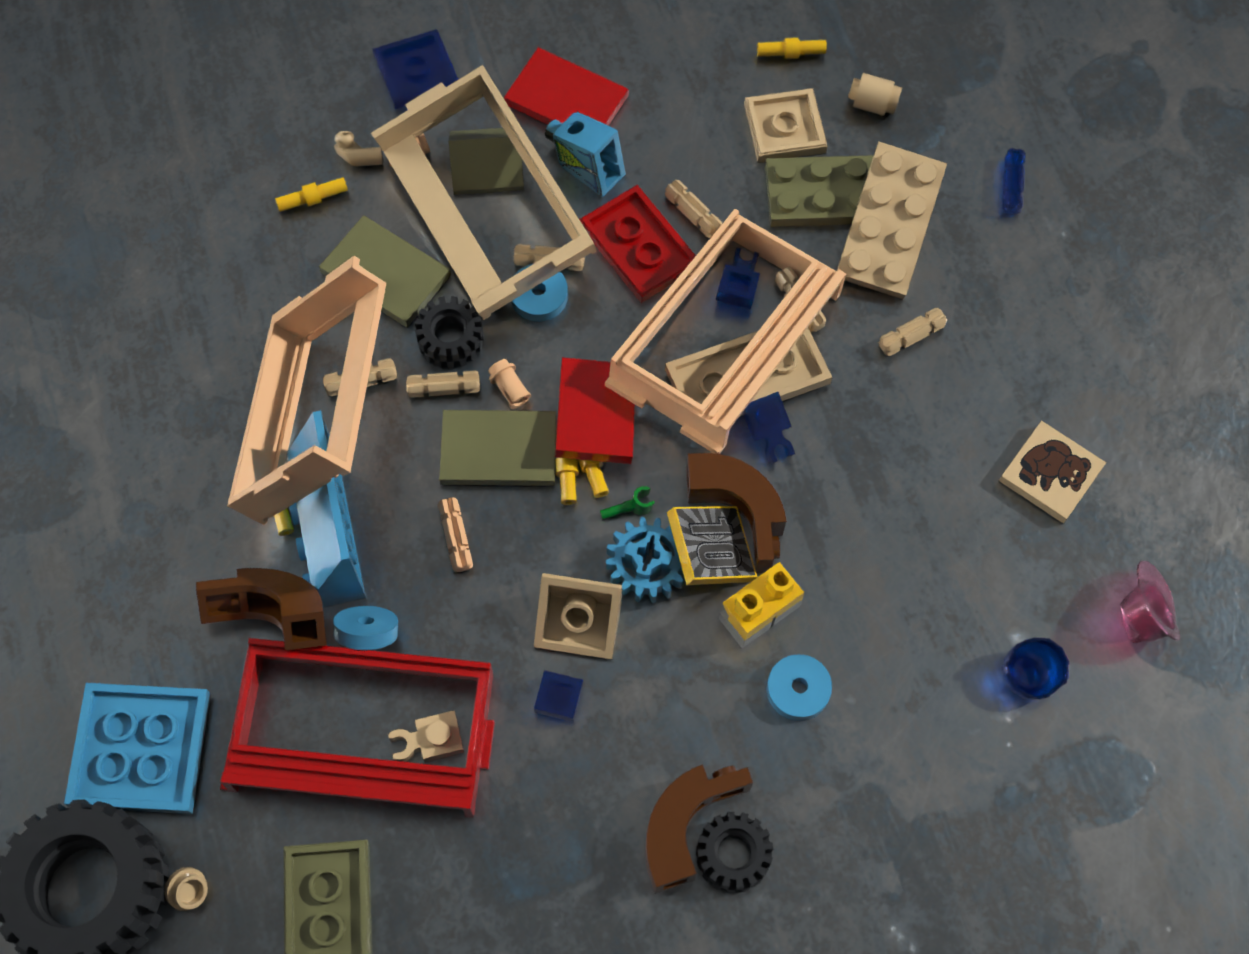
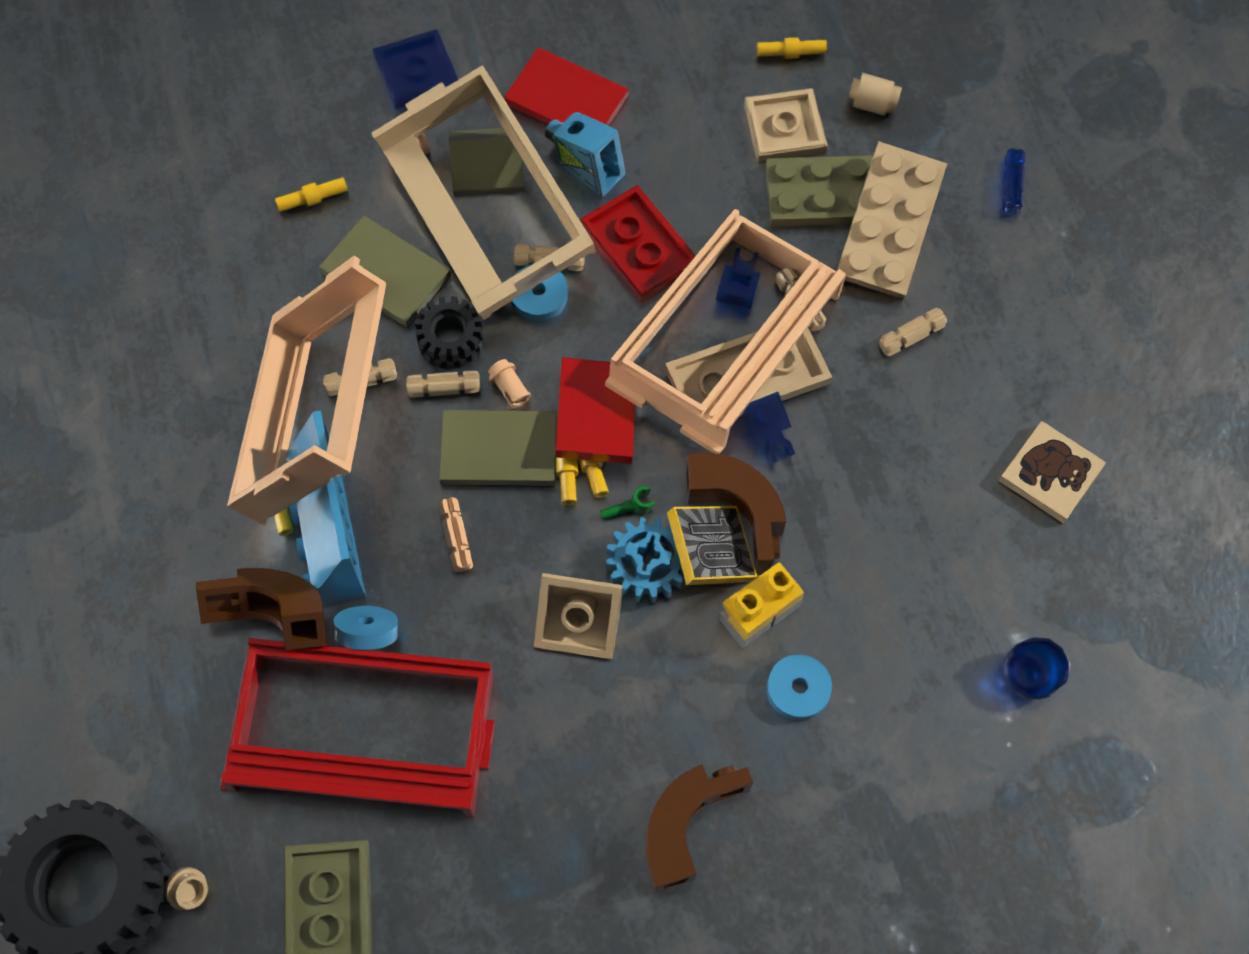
(139, 747): dark azure plate -> none
(354, 154): tan arm -> none
(435, 737): tan plate -> none
(558, 696): clear blue plate -> none
(692, 208): tan axle -> none
(746, 829): black tyre -> none
(1149, 608): clear pink piece -> none

